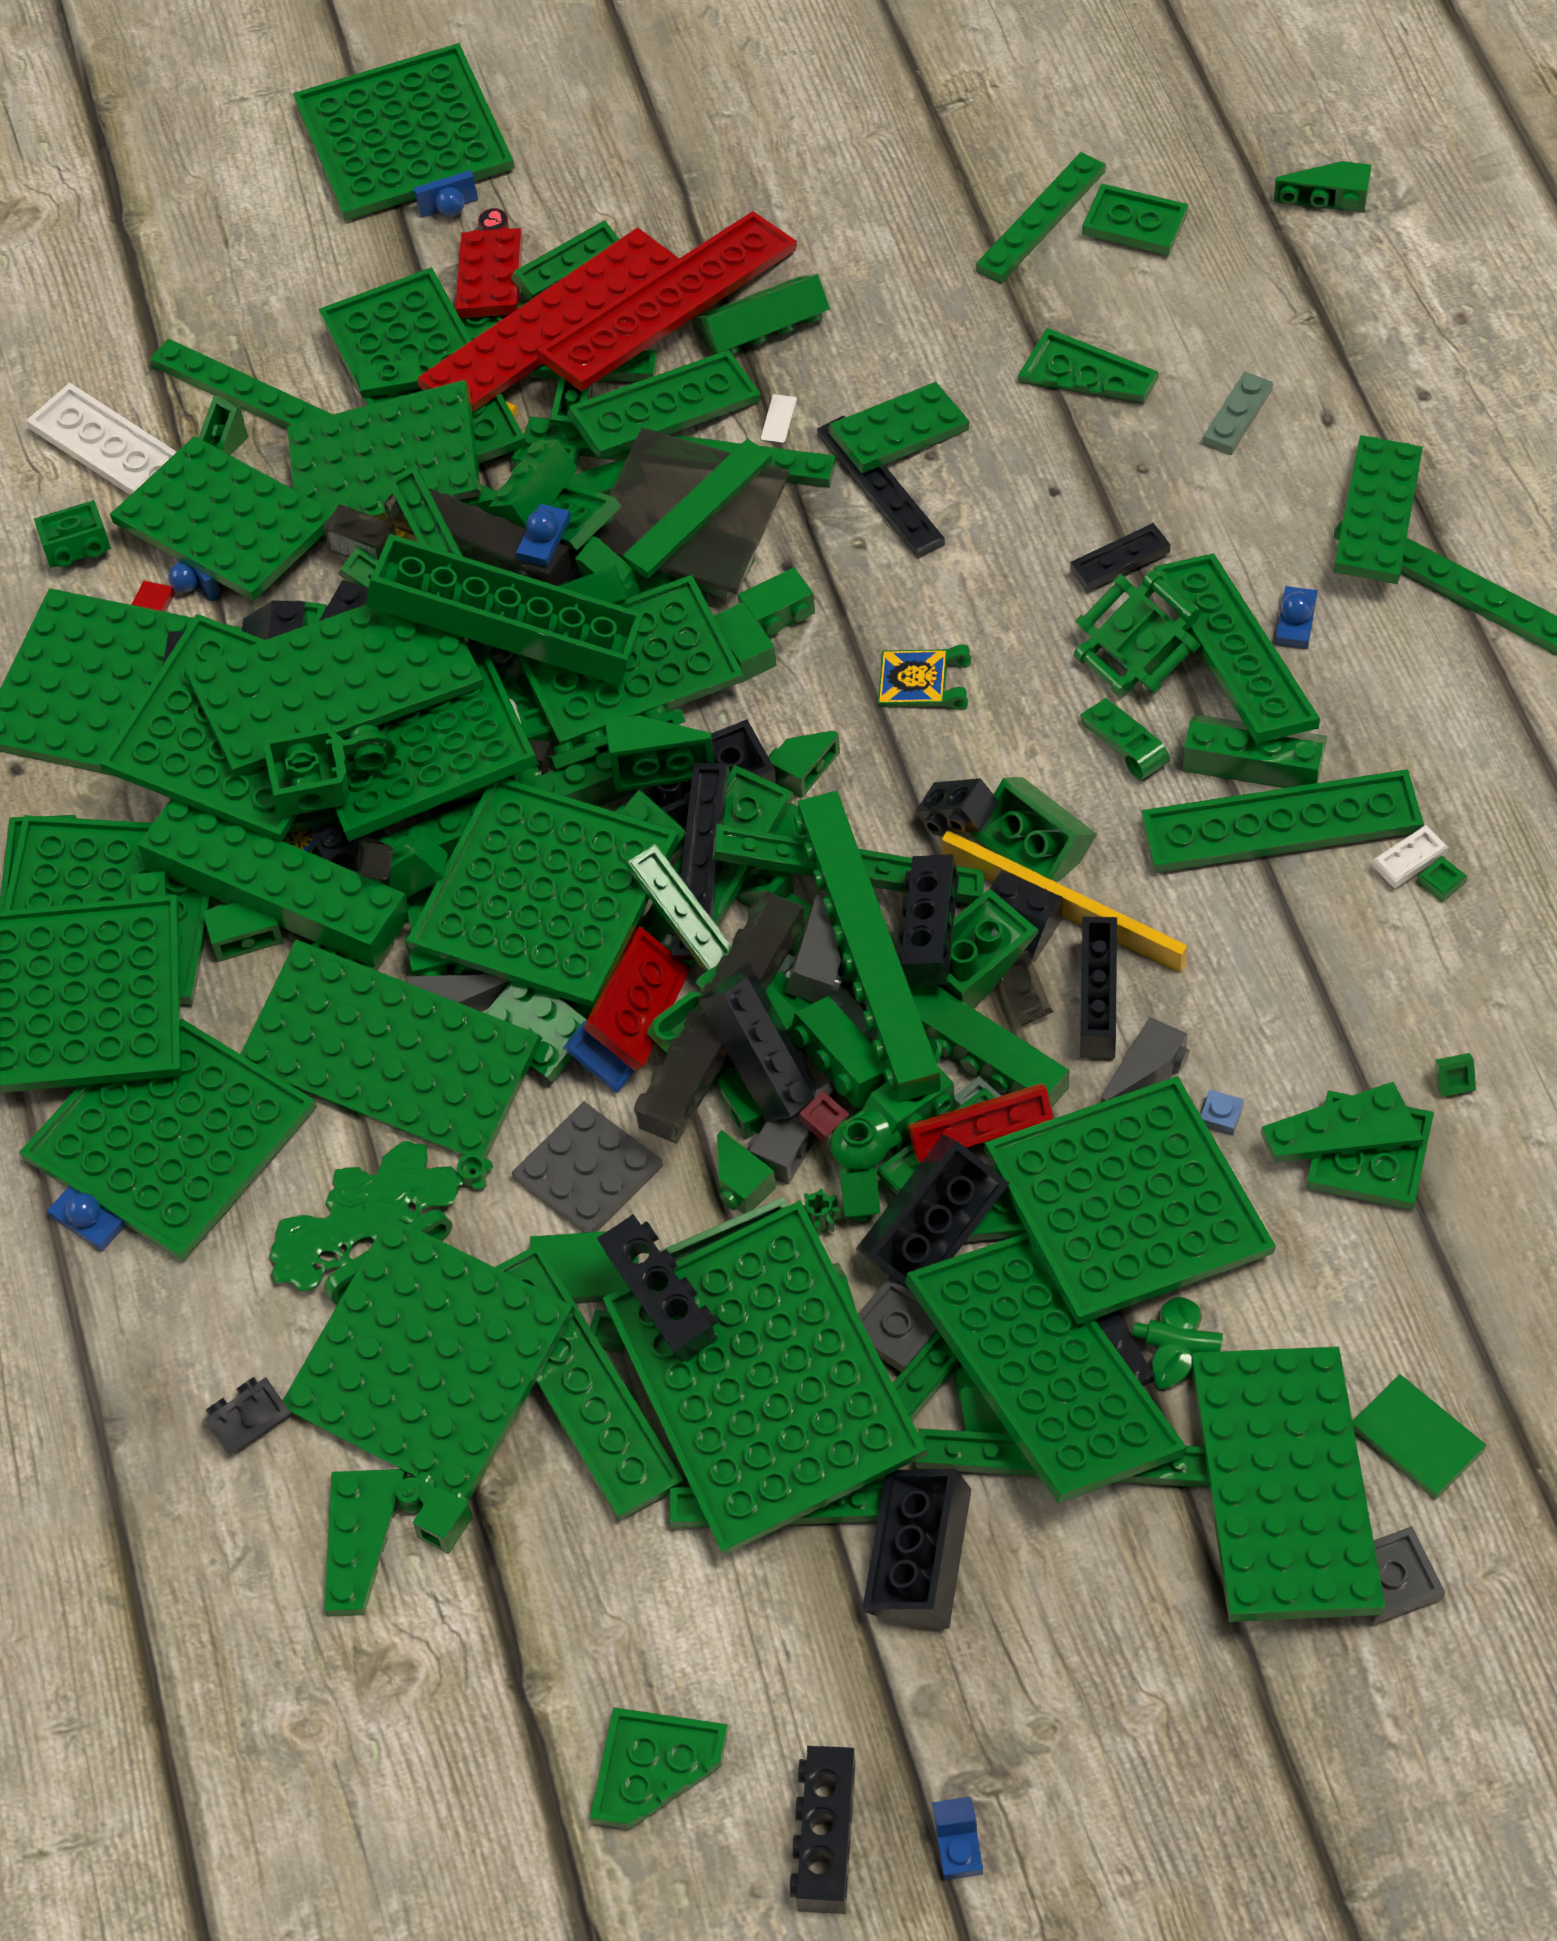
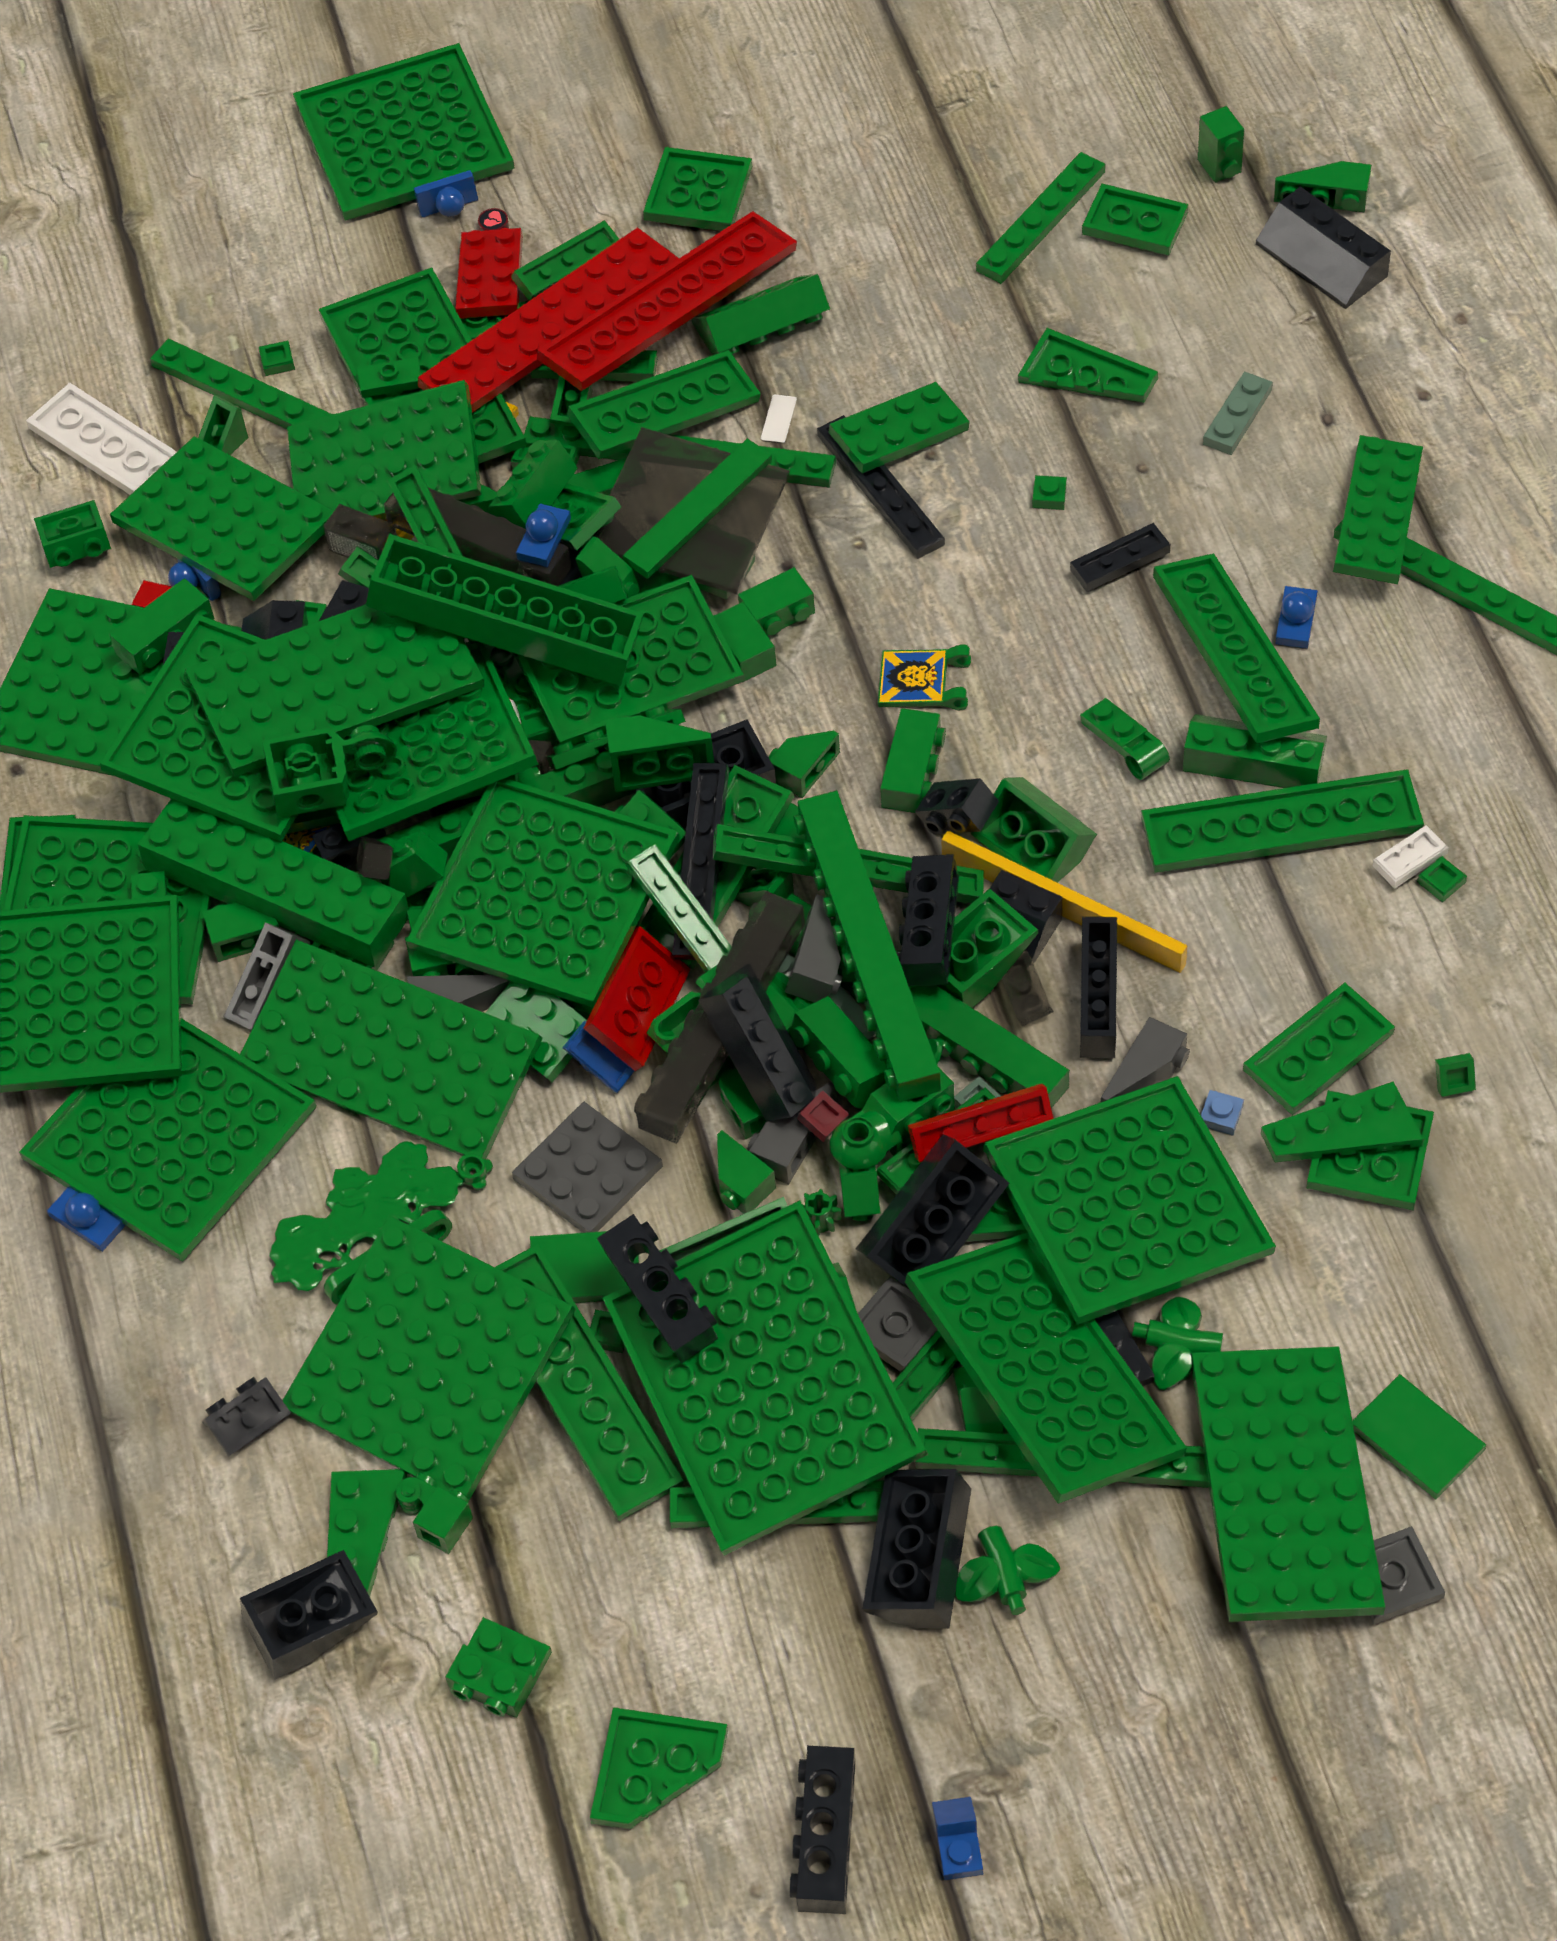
(144, 636): none -> green brick
(260, 974): none -> dark grey slope
(276, 358): none -> green tile
(306, 1613): none -> black slope
(497, 1668): none -> green plate
(697, 189): none -> green plate
(911, 760): none -> green brick
(1004, 1570): none -> green plant
(1049, 492): none -> green plate
(1138, 634): green brick -> none
(1220, 144): none -> green brick
(1318, 1048): none -> green plate
(1324, 248): none -> slope

